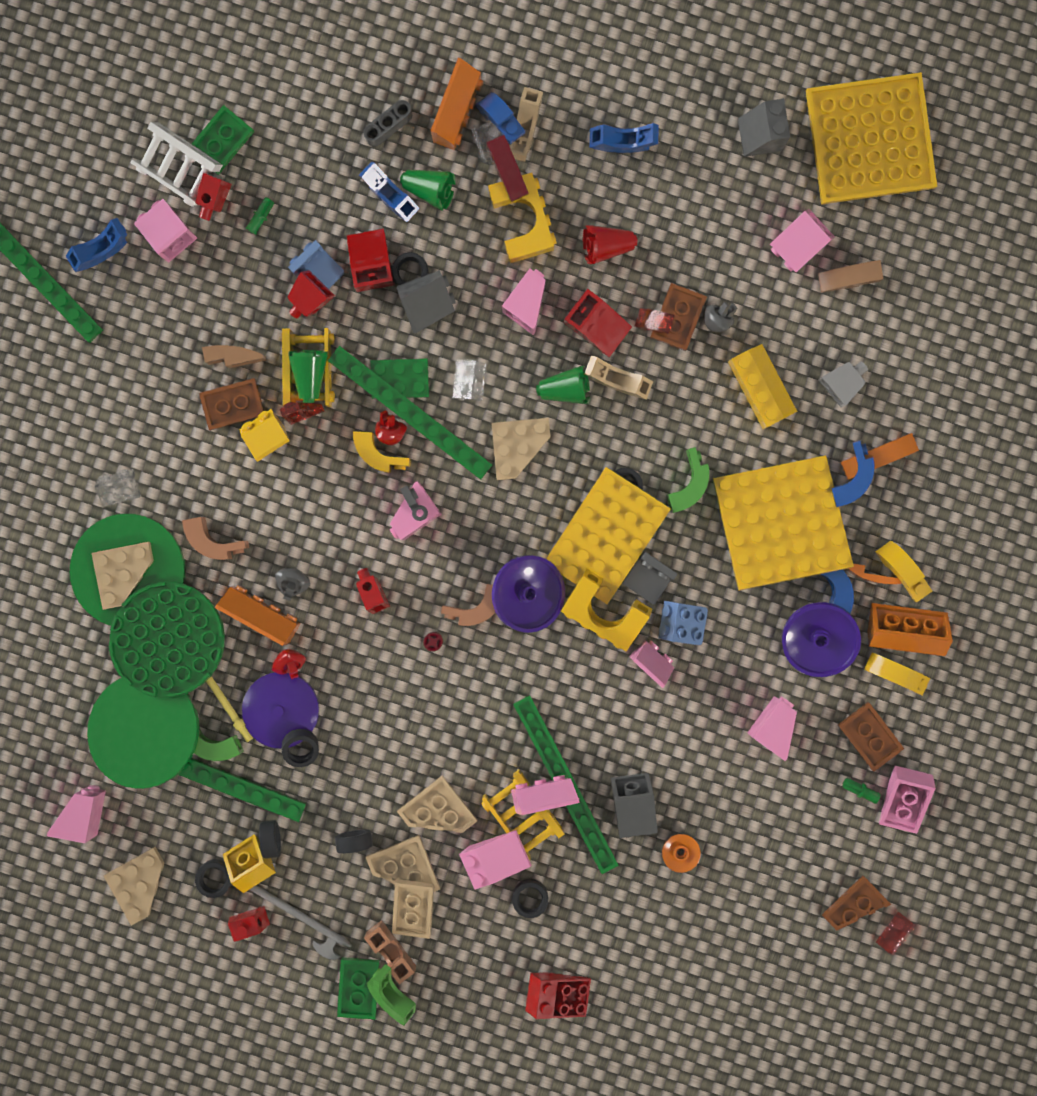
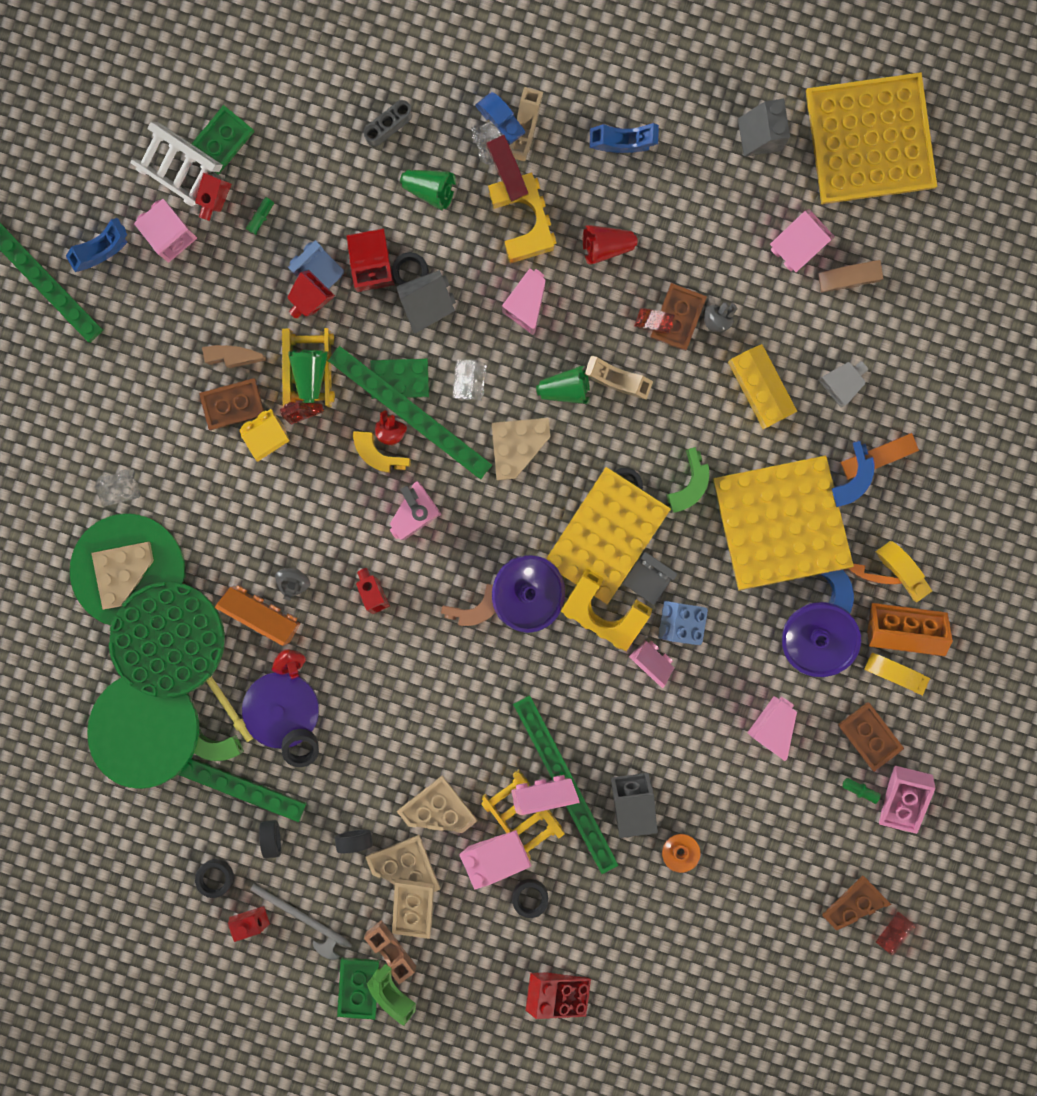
(80, 817): bright pink slope -> none
(136, 884): tan plate -> none
(200, 539): nougat arch -> none
(246, 864): yellow slope -> none
(388, 192): blue arch -> none
(430, 641): dark red wheel -> none
(456, 105): orange slope -> none
(597, 323): red slope -> none

